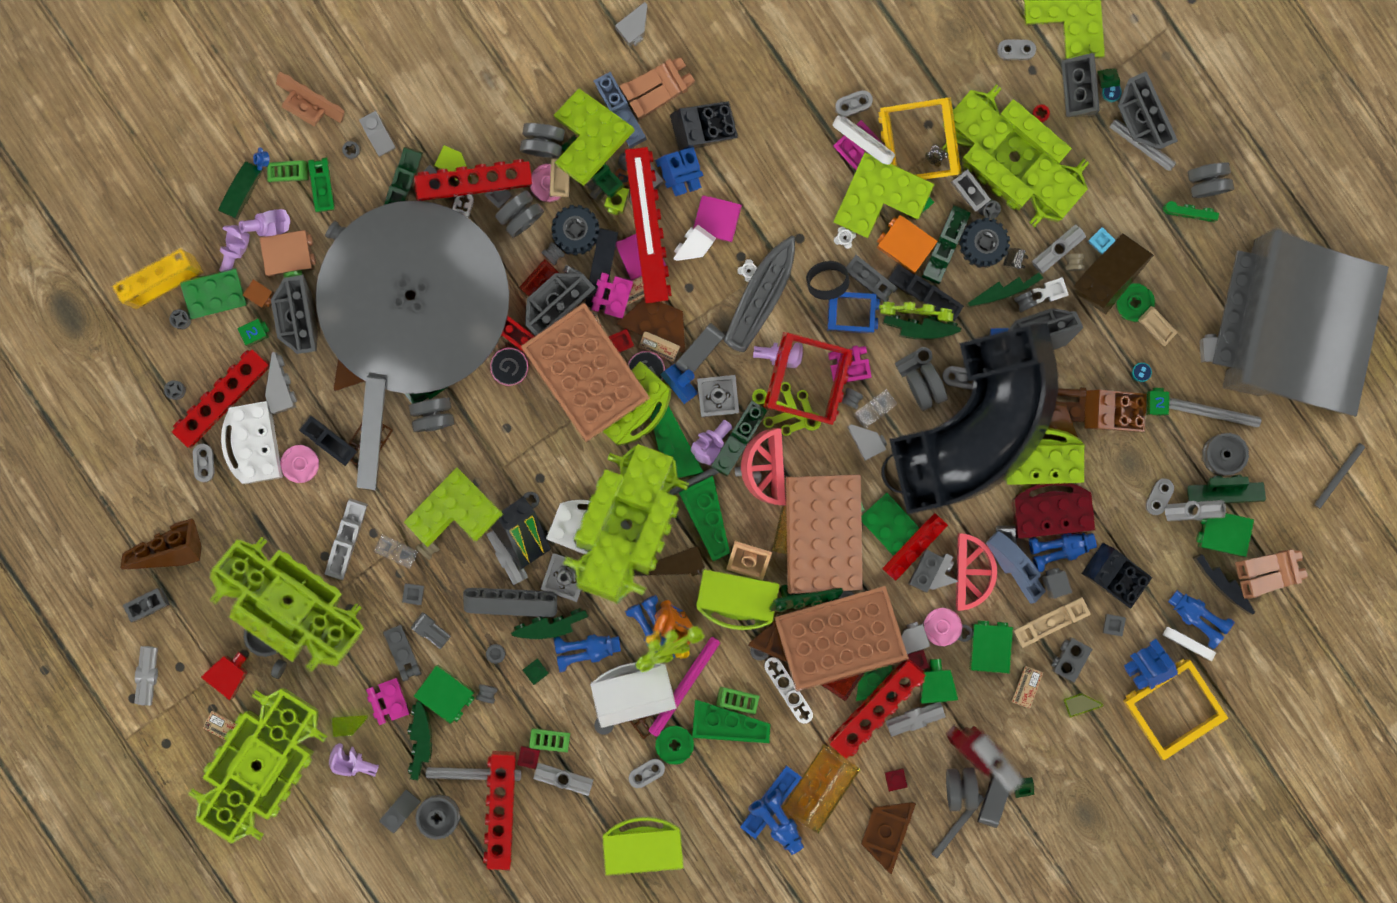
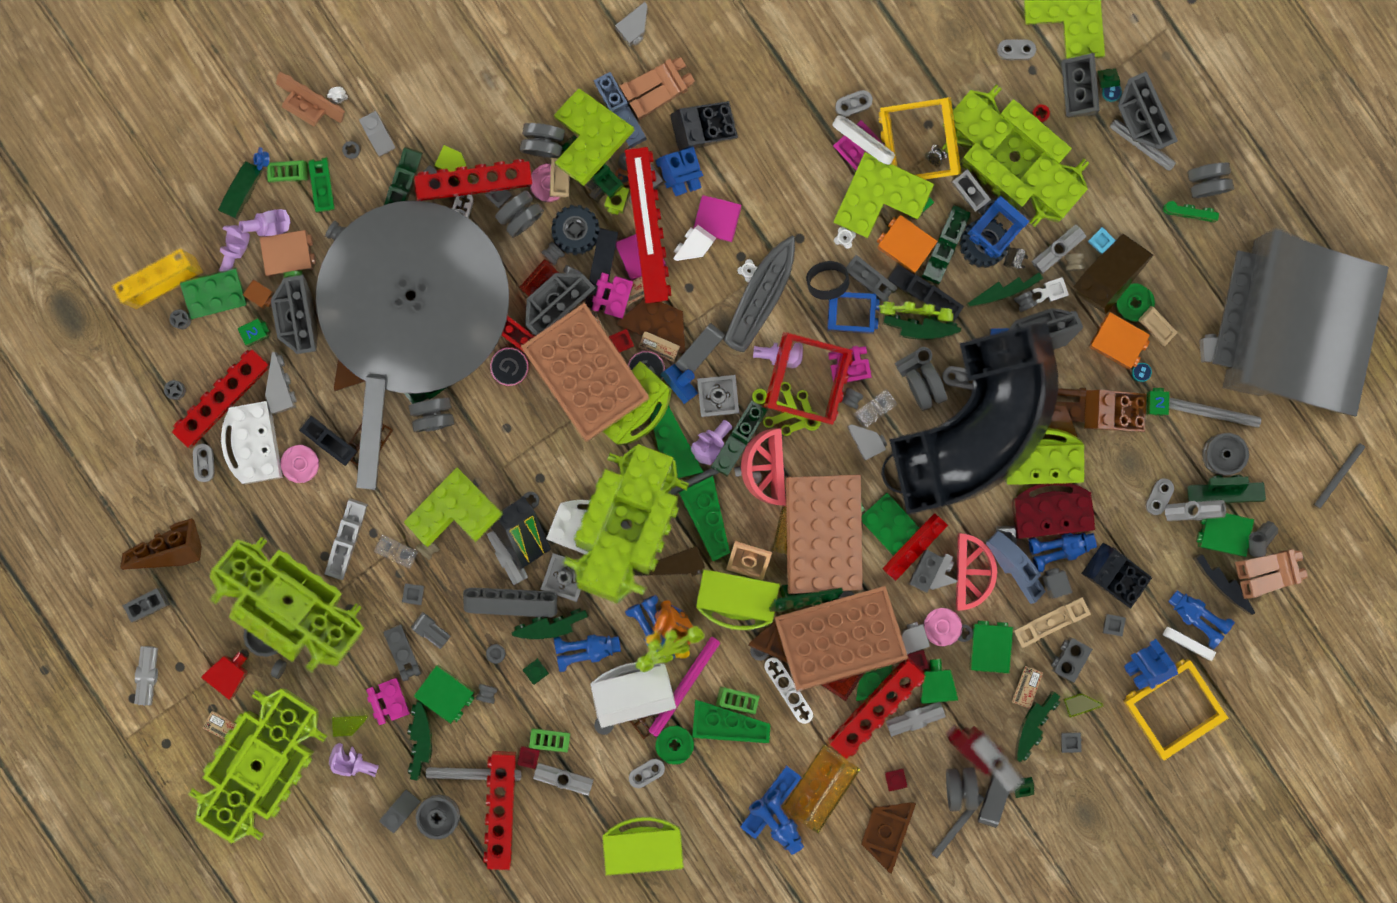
(337, 95): none -> white plate
(1010, 213): none -> blue panel
(1029, 732): none -> dark green slope
(1071, 742): none -> dark grey plate
(1120, 341): none -> orange brick
(1261, 539): none -> dark grey piece

